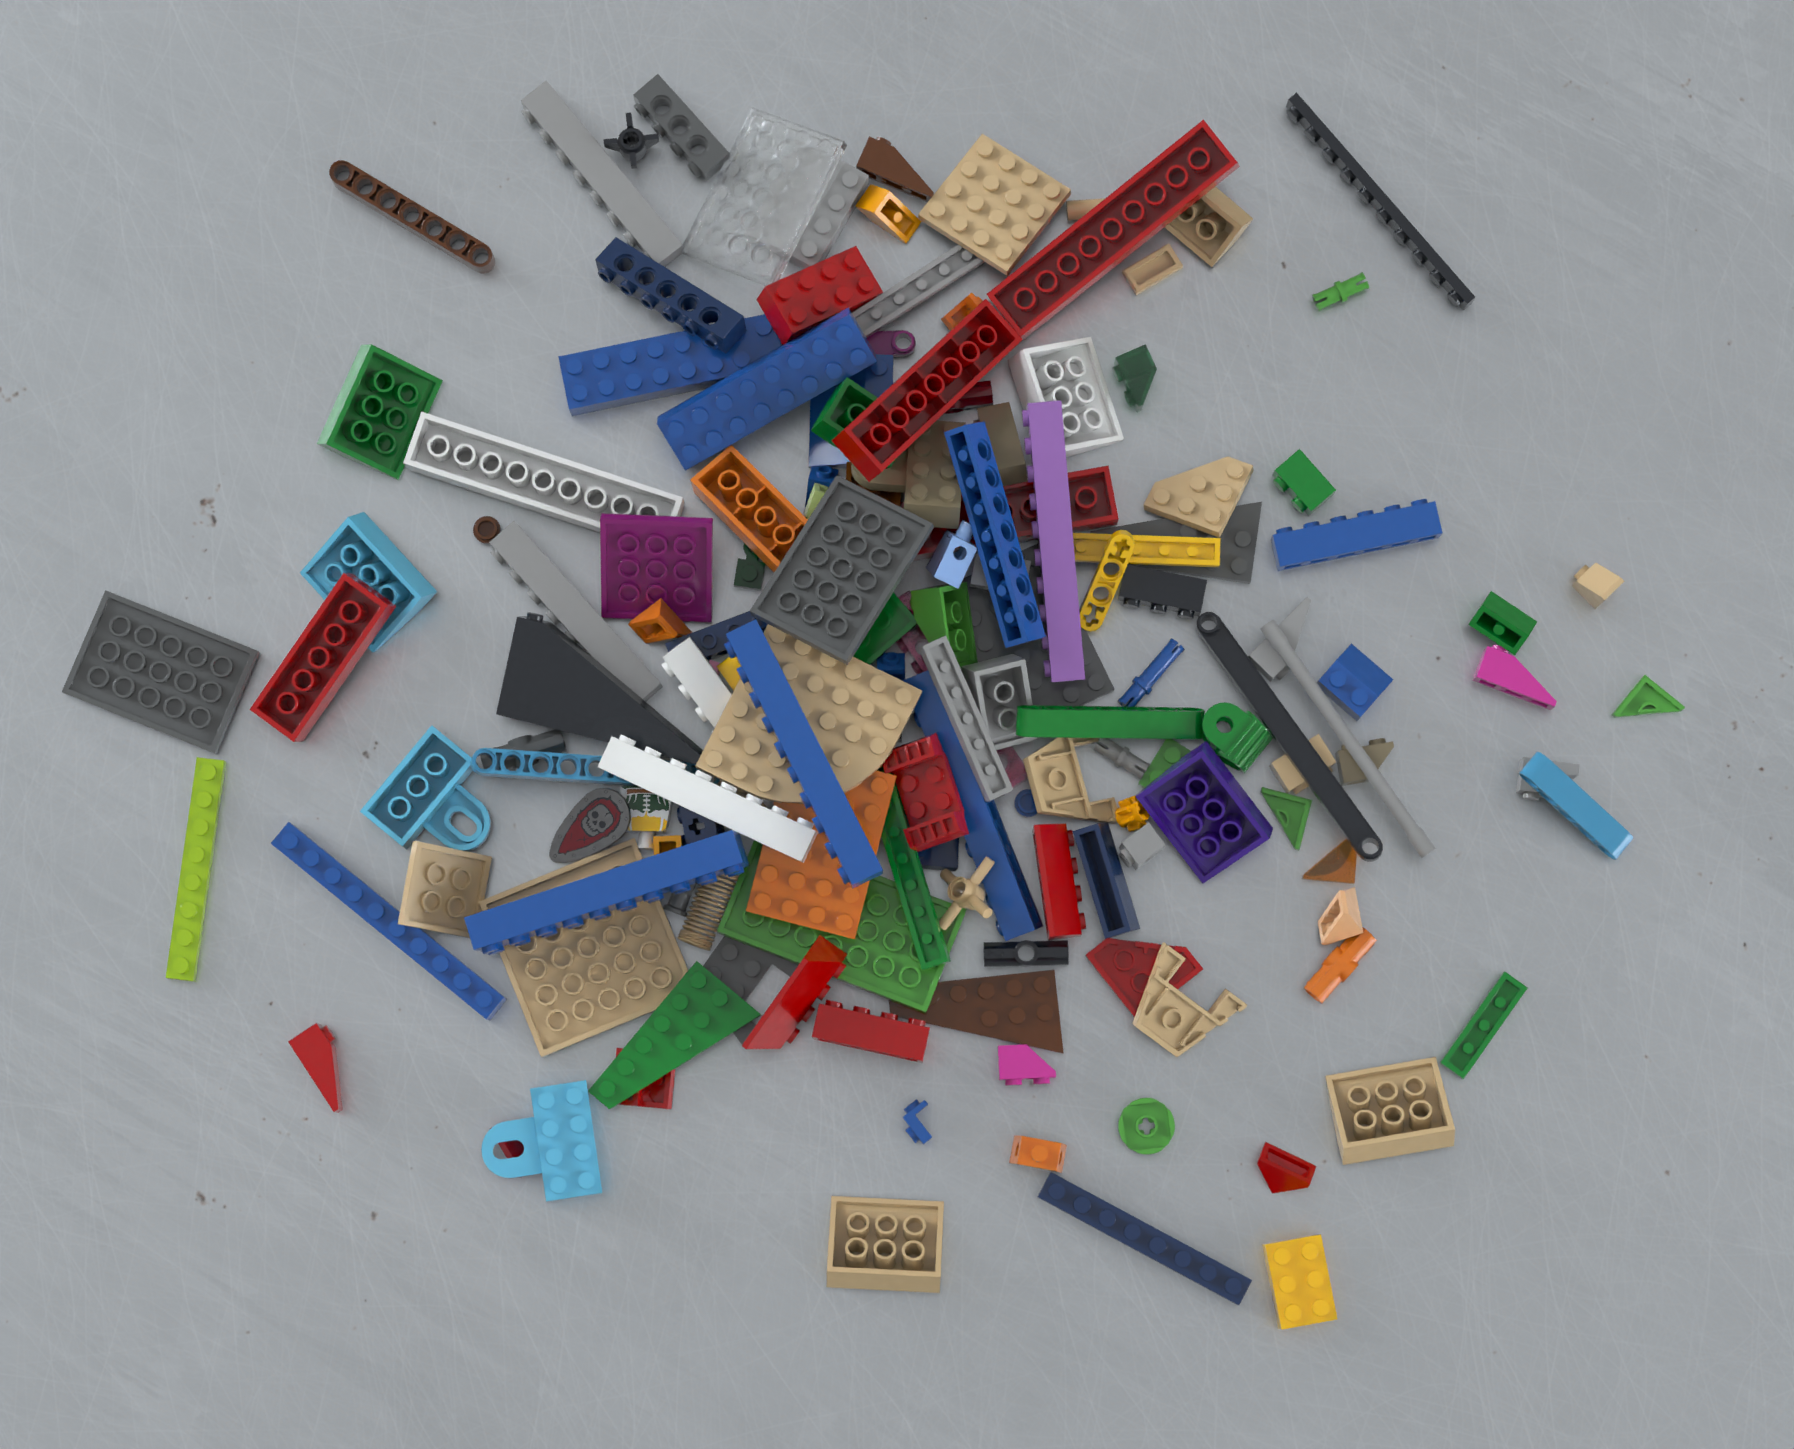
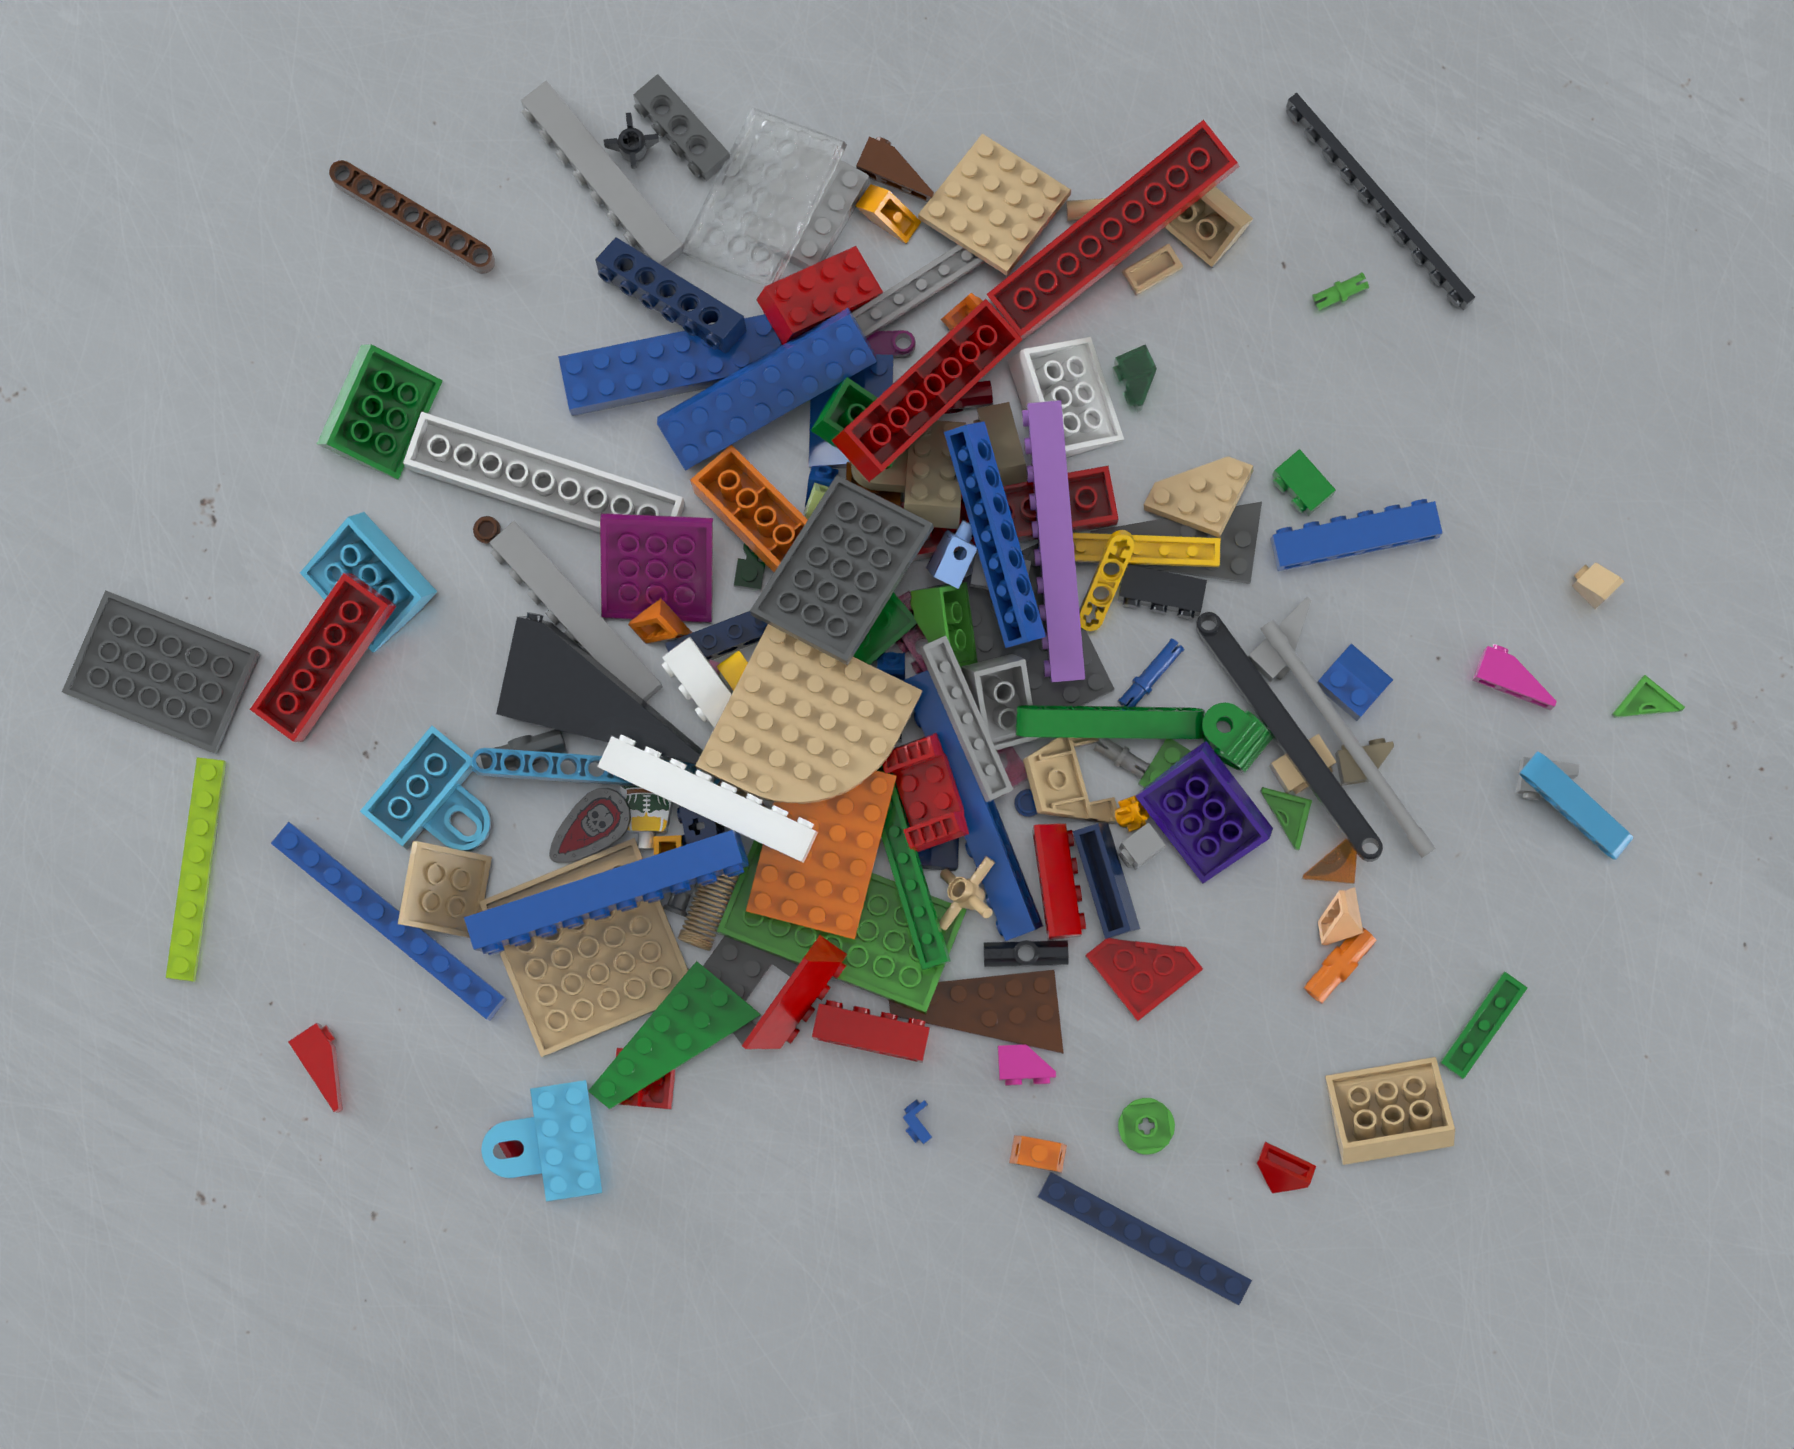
(804, 754): blue brick -> none
(885, 1244): tan slope -> none
(1172, 1016): tan wing -> none
(1299, 1281): yellow brick -> none
(1503, 623): green brick -> none

